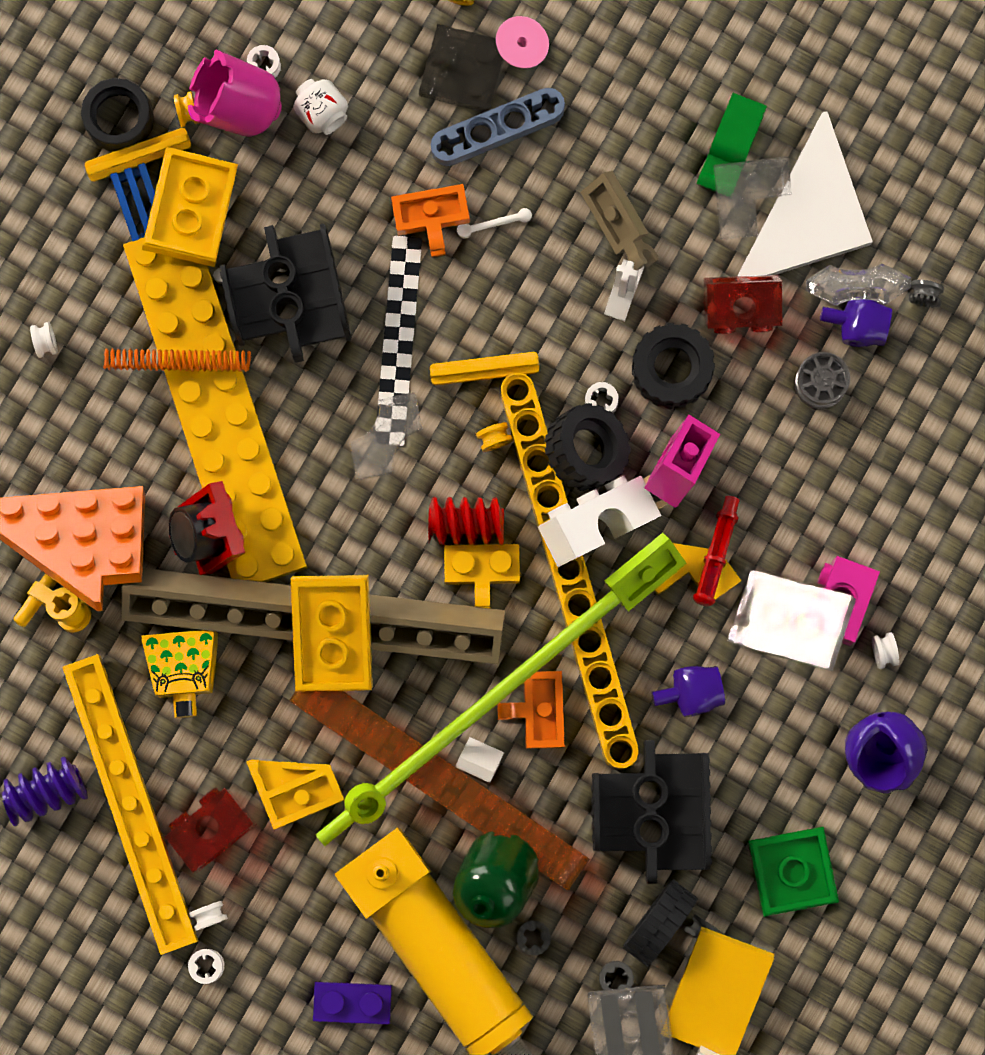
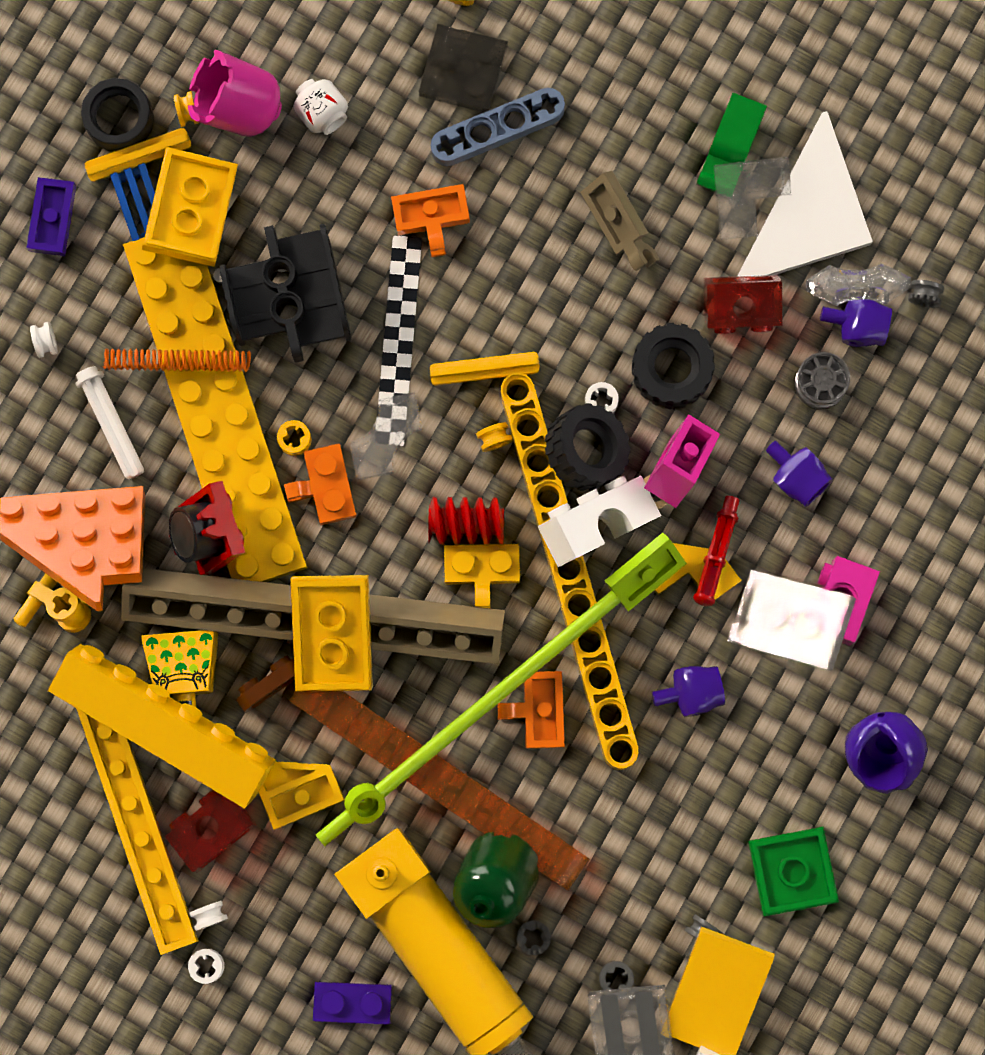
(43, 791): dark purple piece -> none
(51, 216): none -> dark purple plate
(109, 420): none -> white axle
(162, 724): none -> yellow brick
(256, 692): none -> reddish brown plate
(265, 50): white bush -> none
(283, 435): none -> yellow bush
(326, 484): none -> orange plate
(465, 230): white hinge -> none
(479, 759): white tile -> none
(522, 42): bright pink piece -> none
(623, 290): white piece -> none
(660, 923): black tyre -> none
(680, 811): black piece -> none
(800, 475): none -> dark purple piece
(885, 650): white bush -> none

